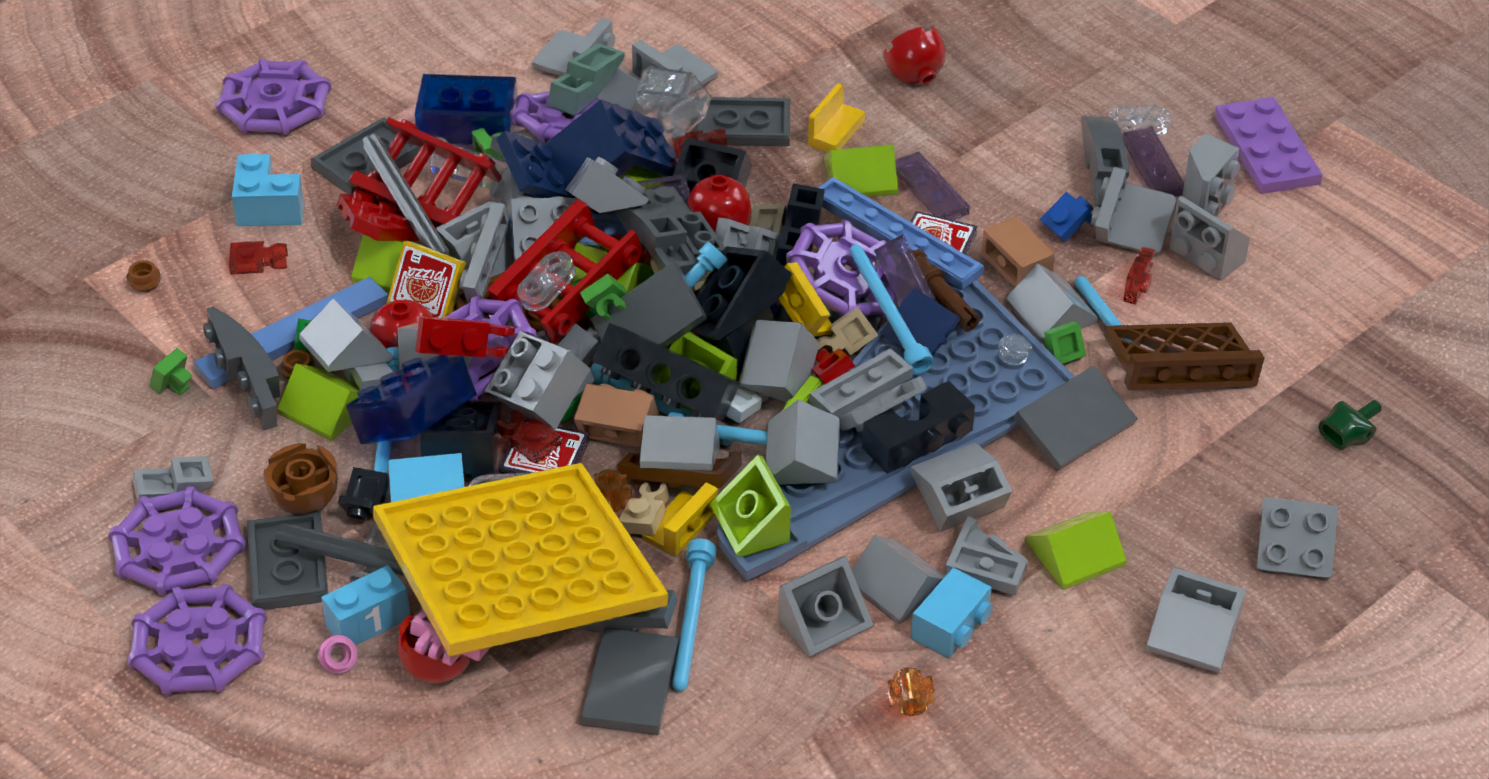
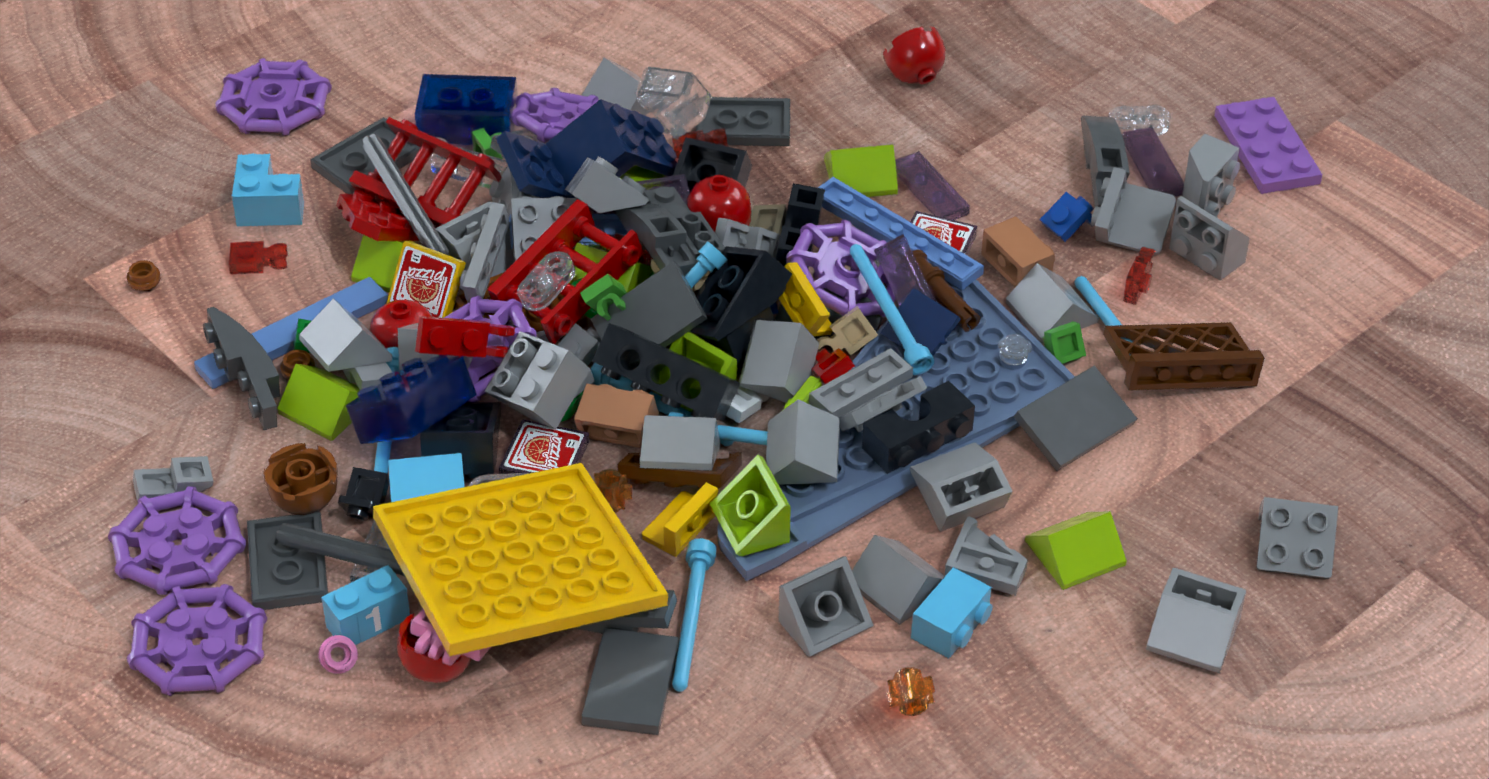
(171, 373): bright green tile -> none
(530, 439): clear red plate -> none
(567, 45): light grey bracket -> none
(584, 78): sand green slope -> none
(646, 513): tan plate -> none
(674, 58): light grey bracket -> none
(833, 122): yellow panel -> none
(1348, 426): dark green piece -> none

